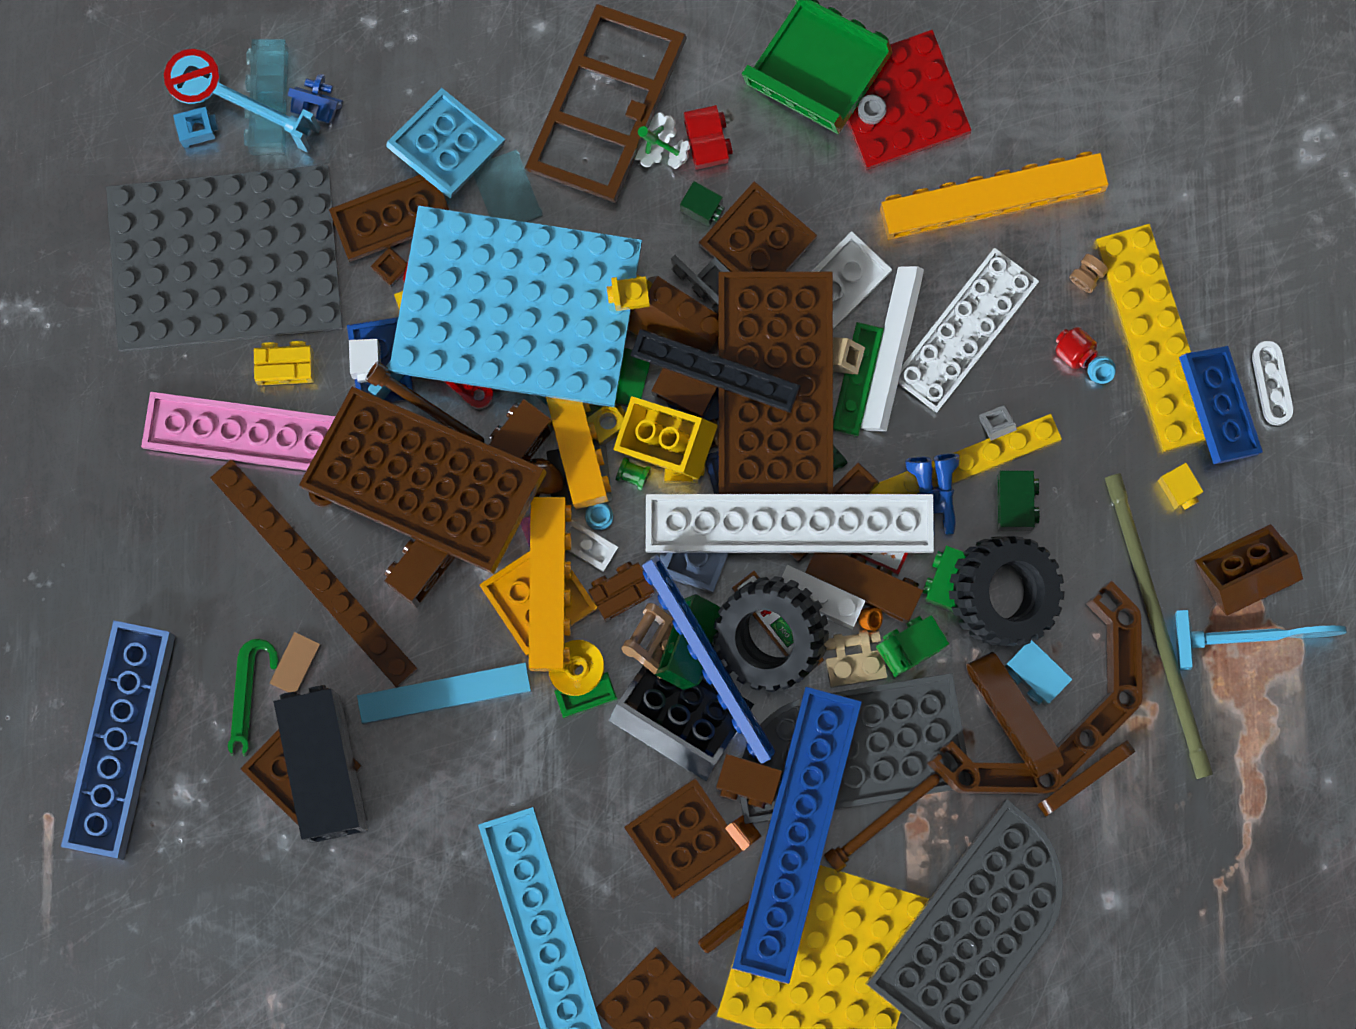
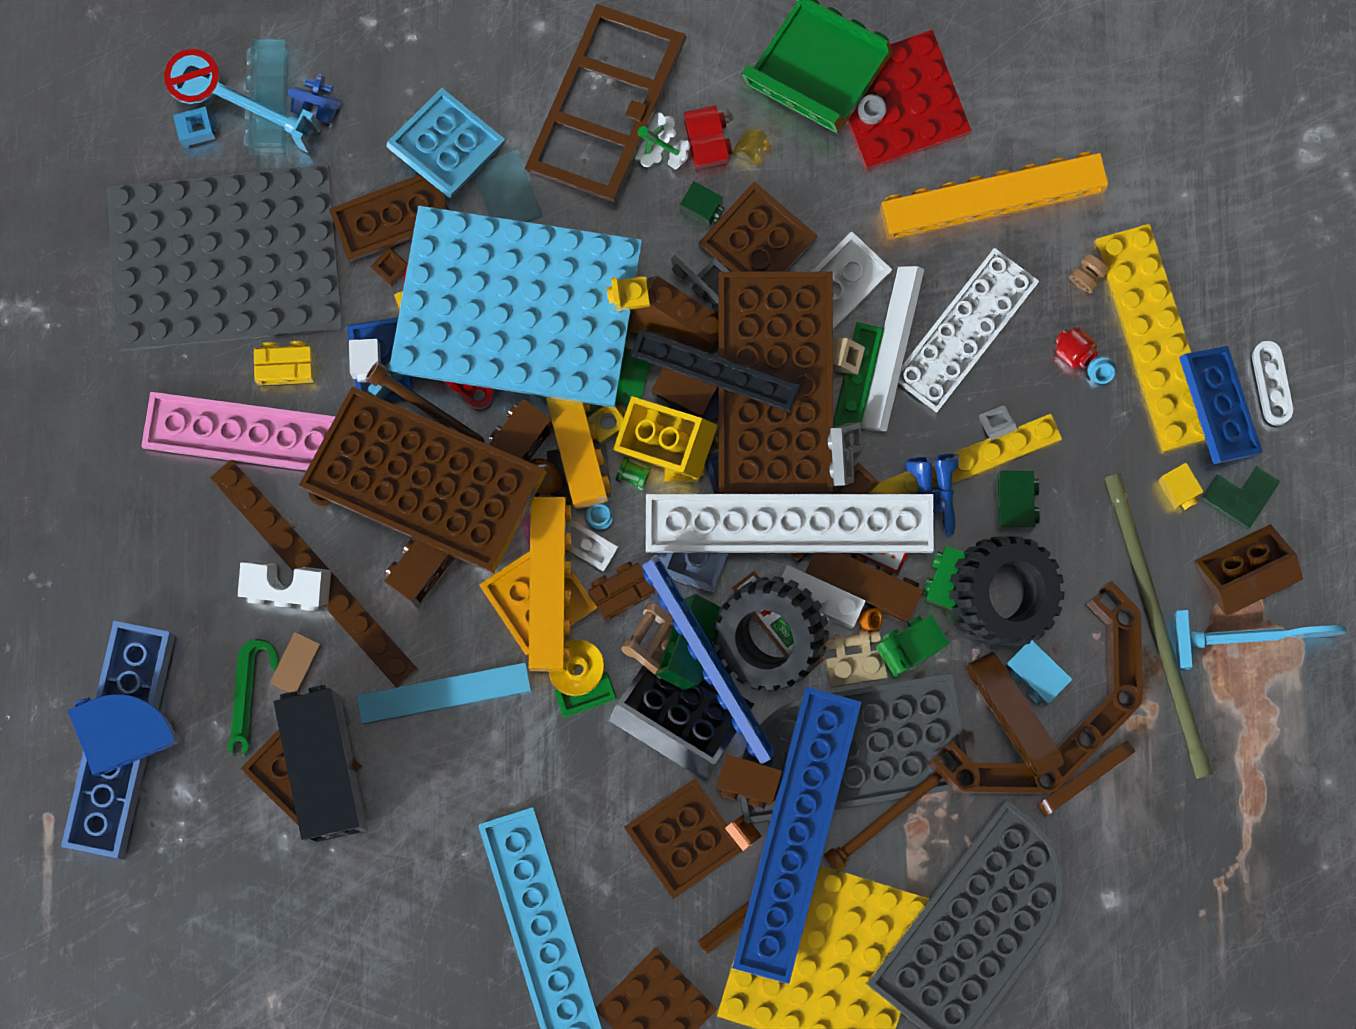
(119, 731): none -> blue brick
(260, 582): none -> white arch
(749, 144): none -> clear yellow tile
(843, 442): none -> light grey plate
(1245, 503): none -> clear green tile

